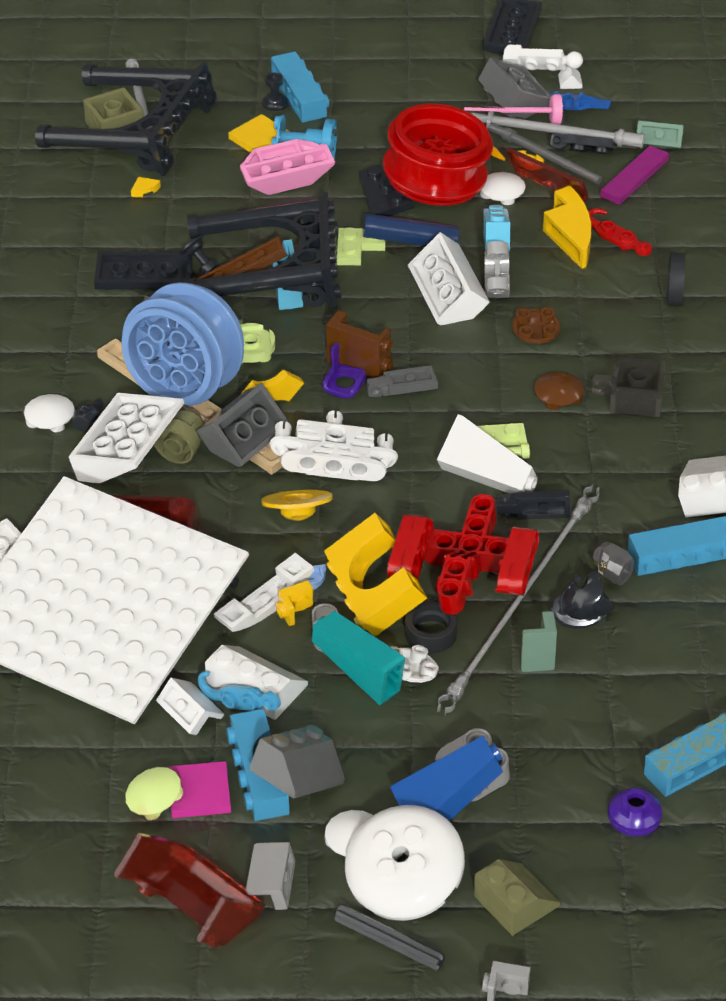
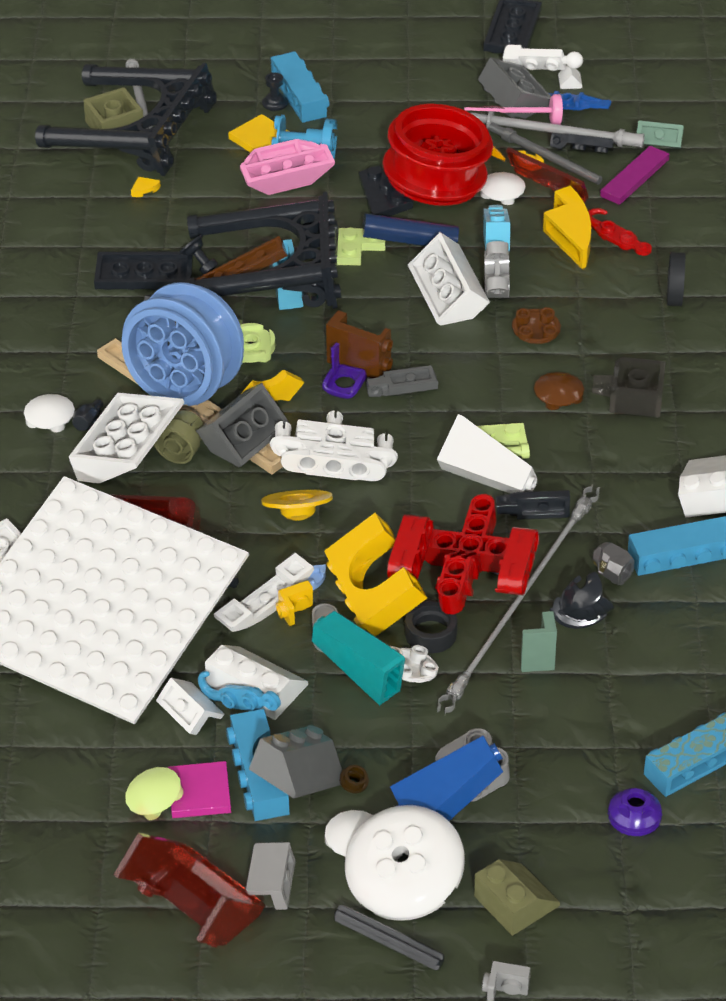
(356, 773): none -> dark brown plate

